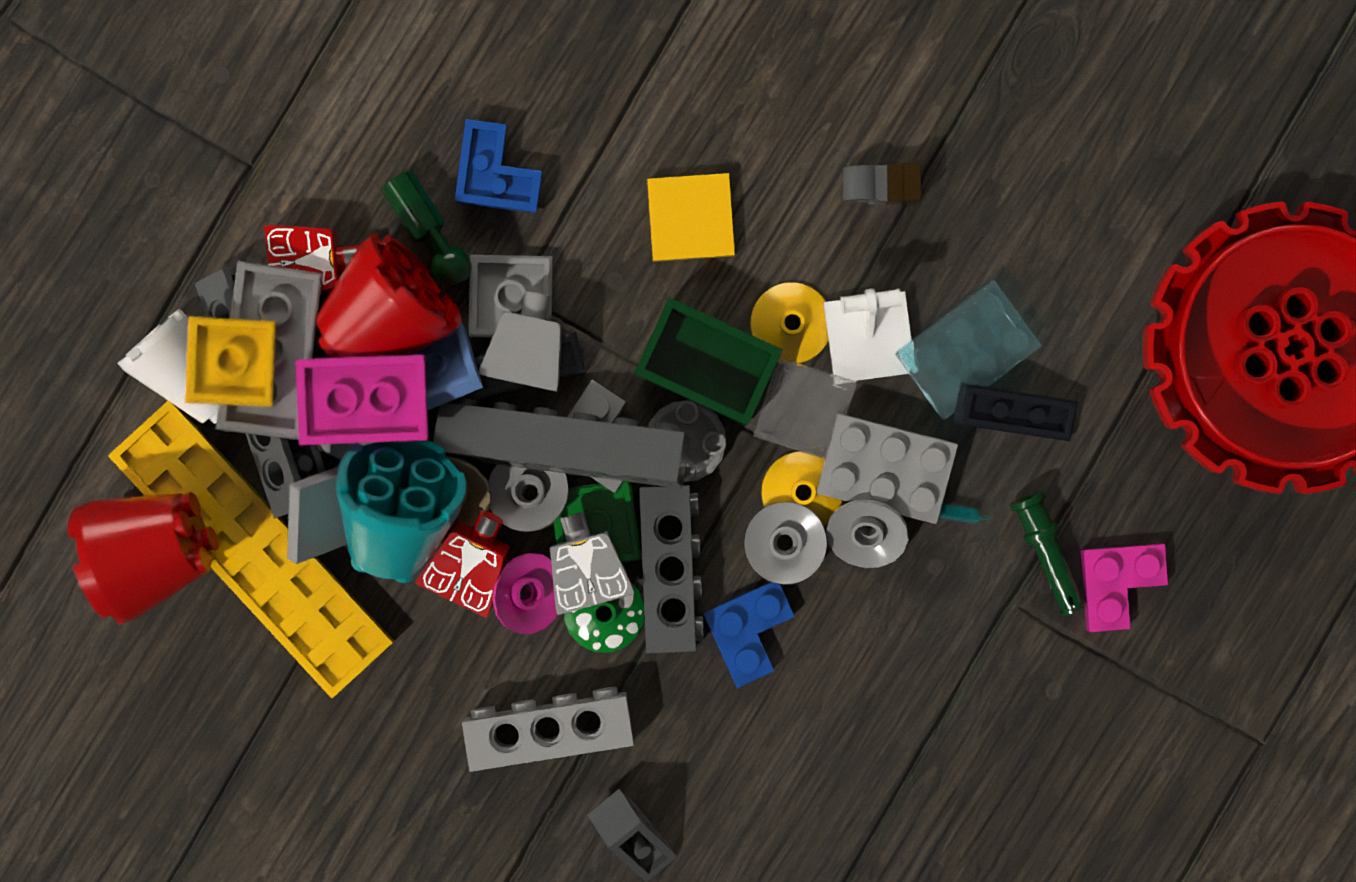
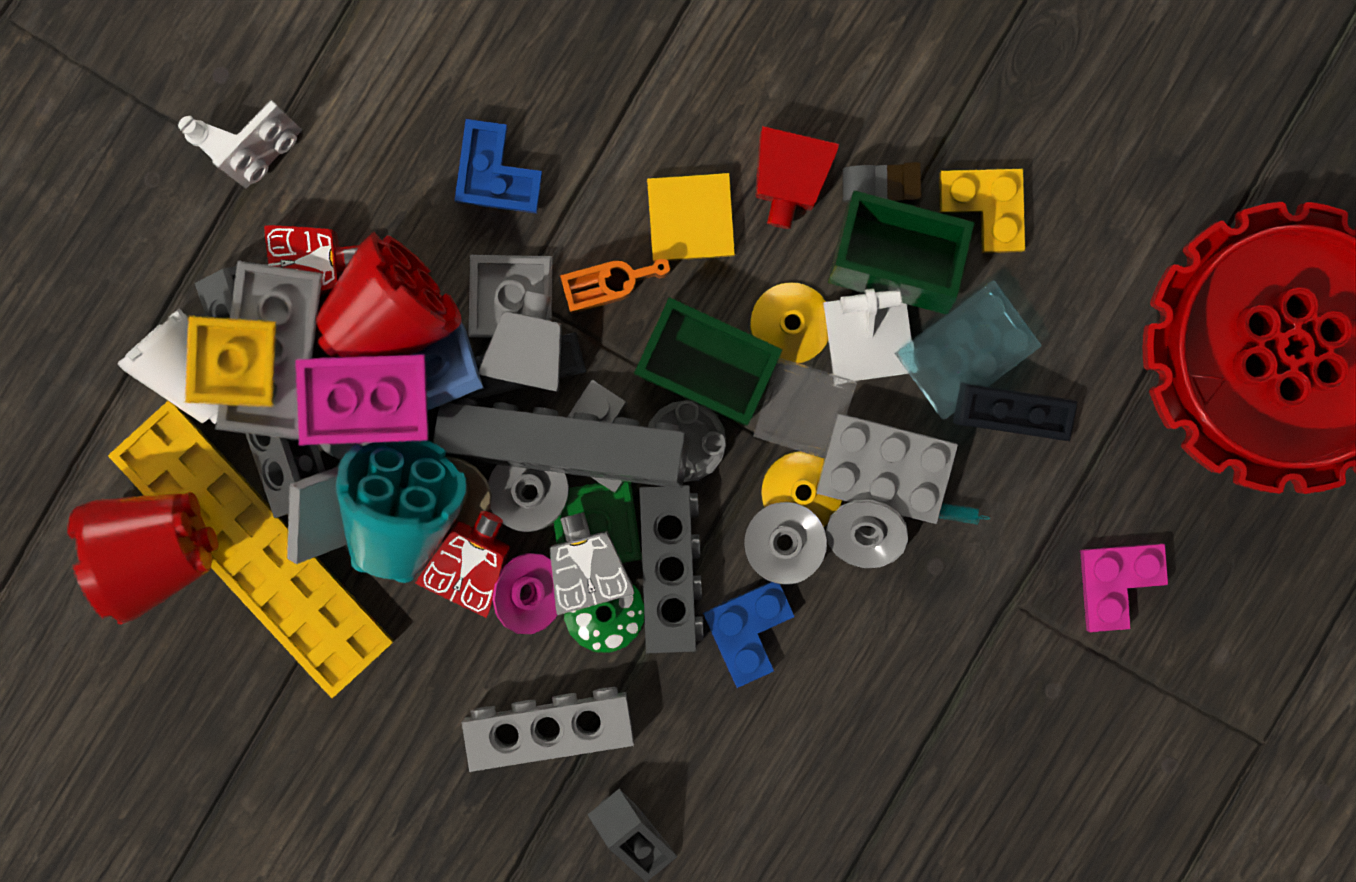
(250, 152): none -> white plate
(424, 224): dark green piece -> none
(599, 275): none -> orange piece
(791, 172): none -> red torso
(901, 248): none -> dark green piece
(995, 195): none -> yellow plate
(1042, 535): dark green pin -> none

